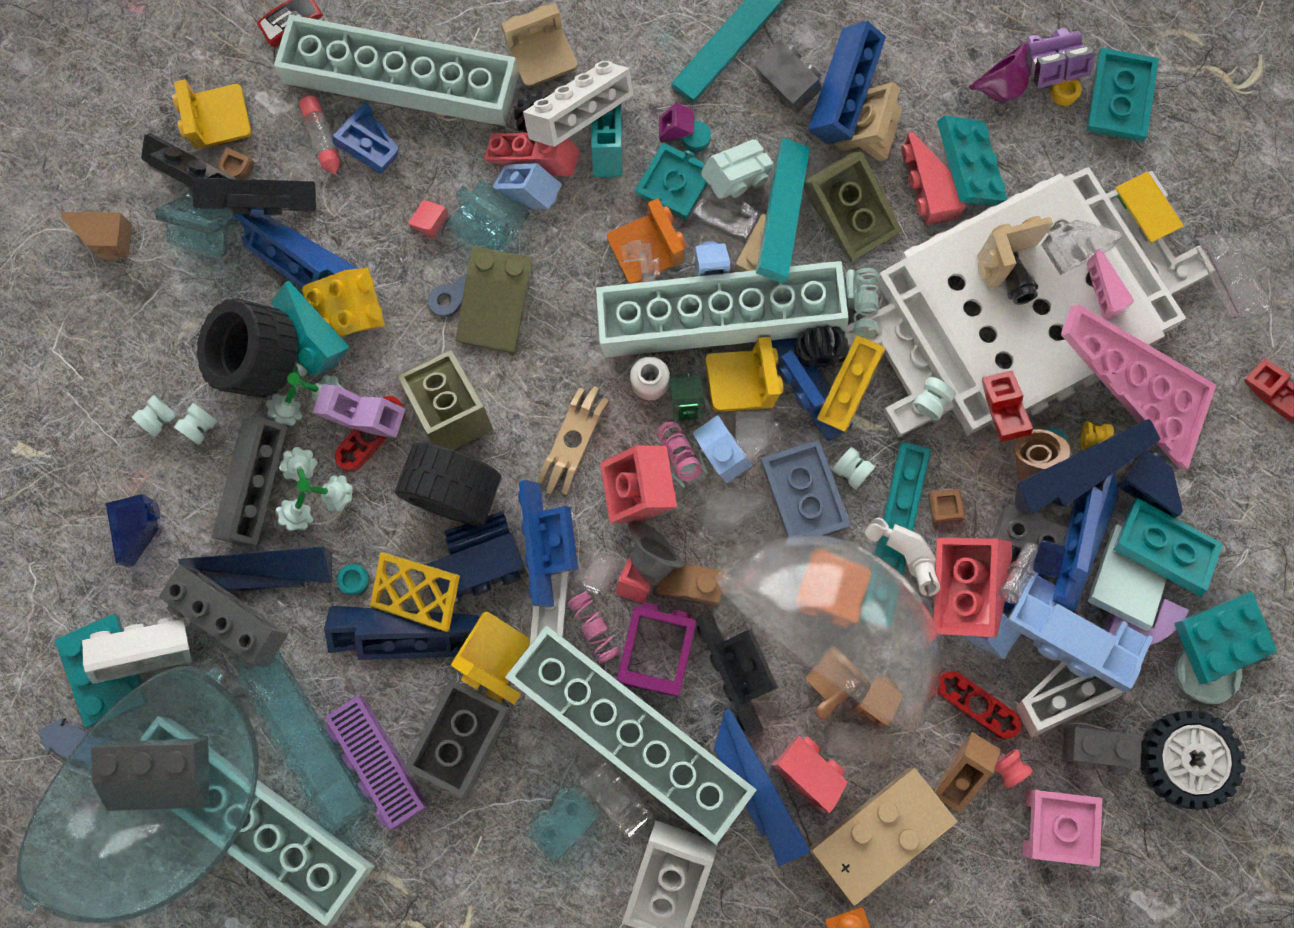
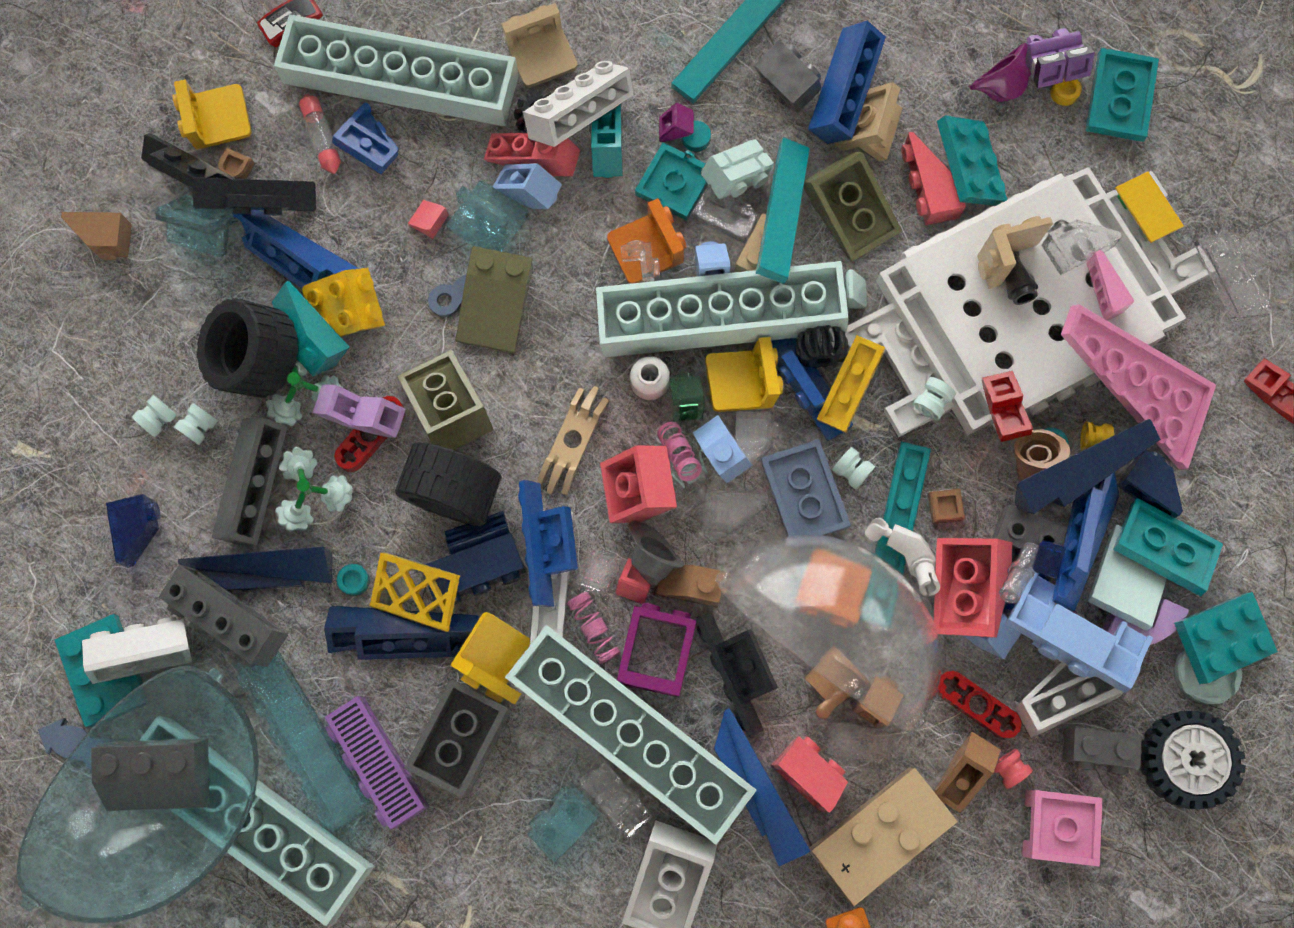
(865, 302): light aqua piece -> none

